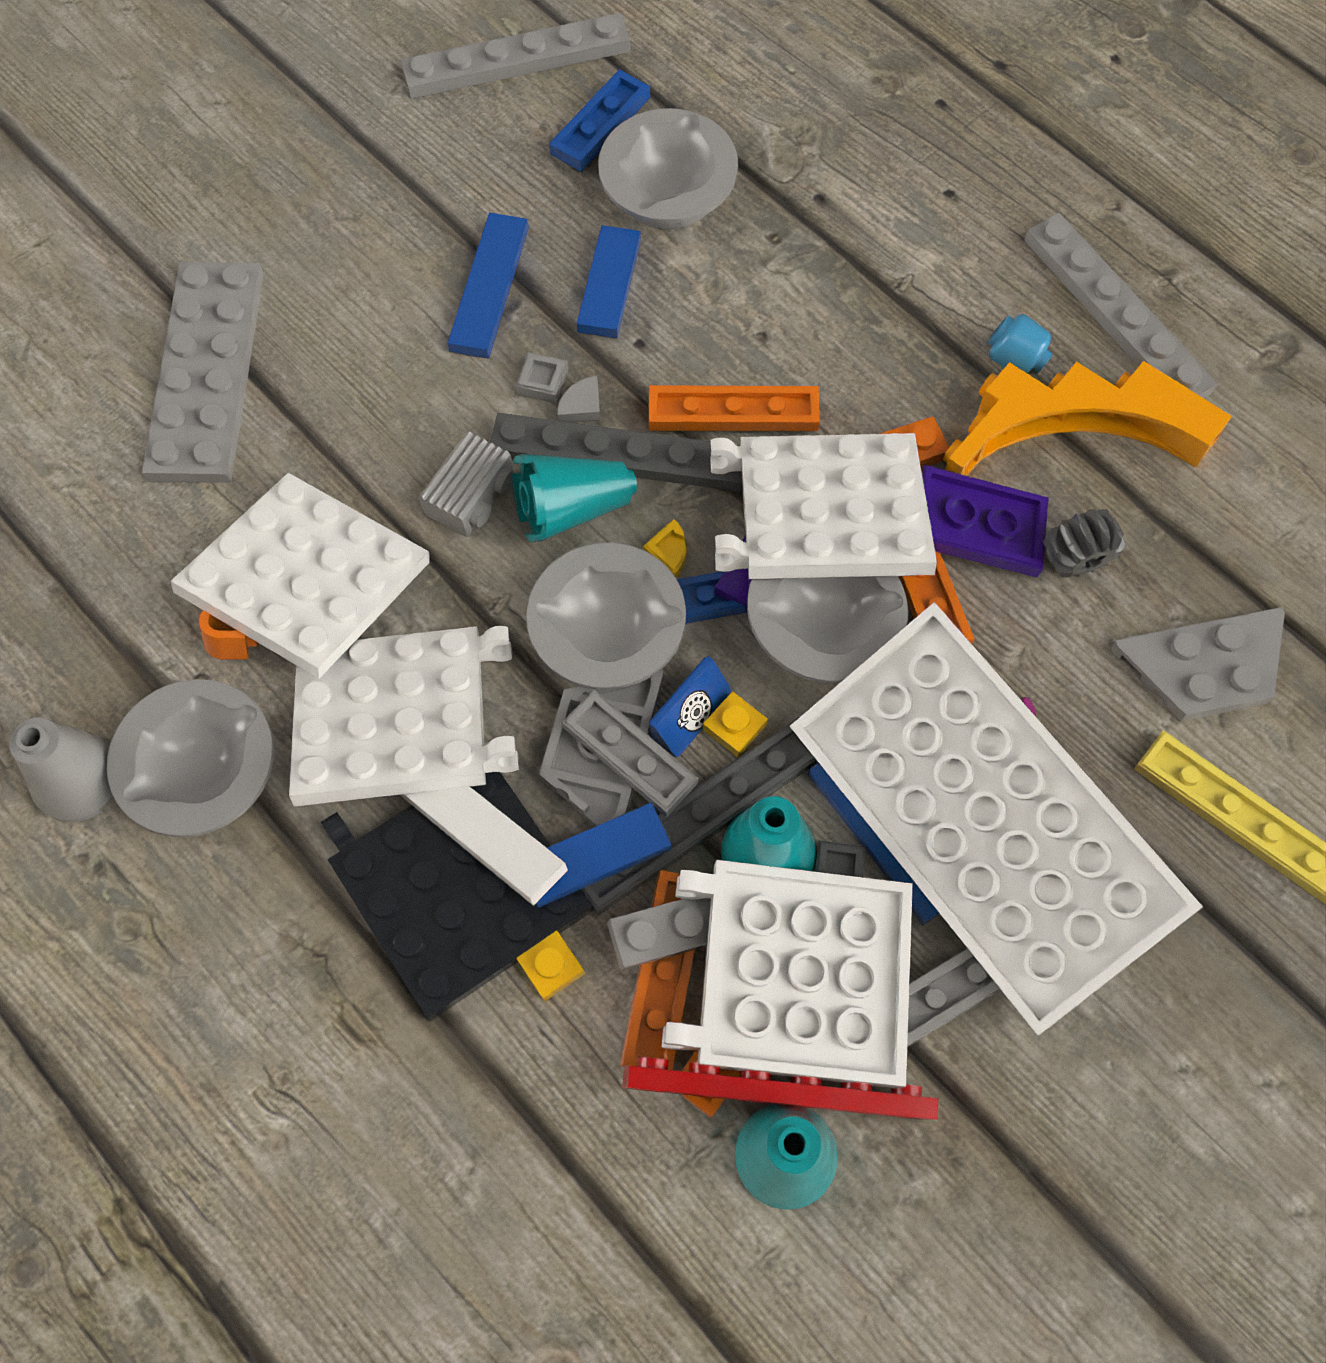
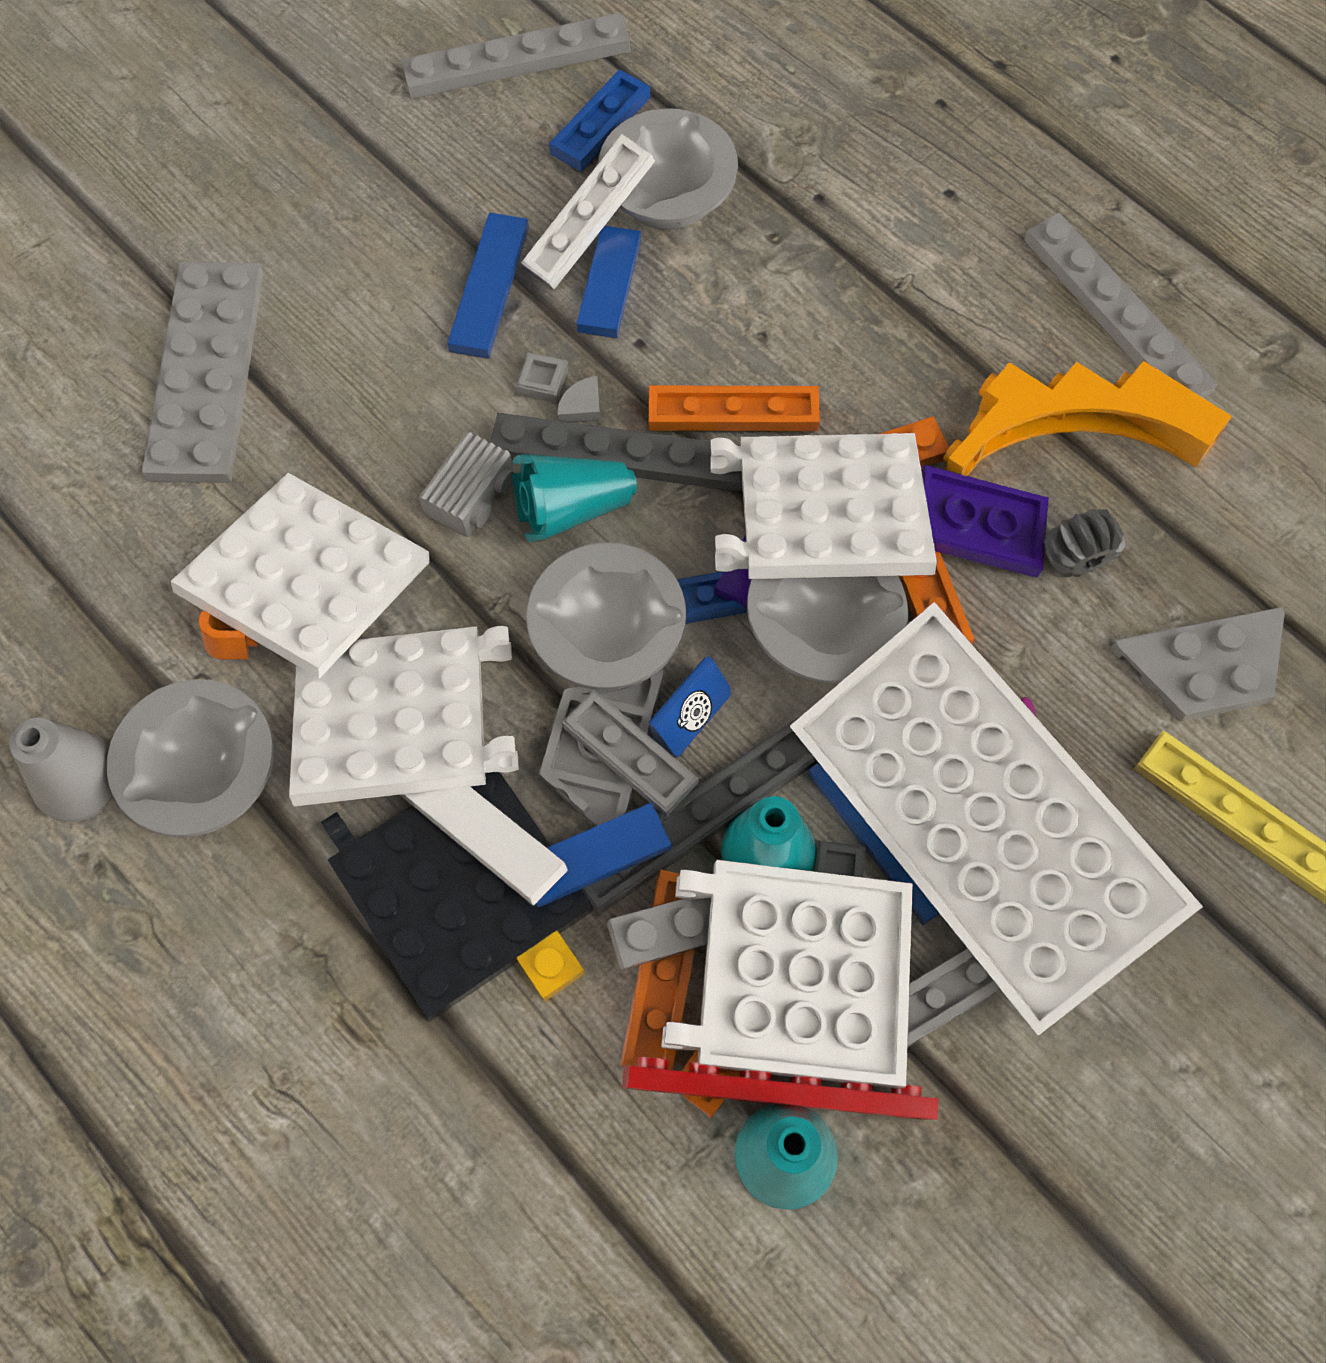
(588, 211): none -> white tile
(669, 547): yellow tile -> none
(735, 724): yellow plate -> none
(1020, 343): dark azure head -> none

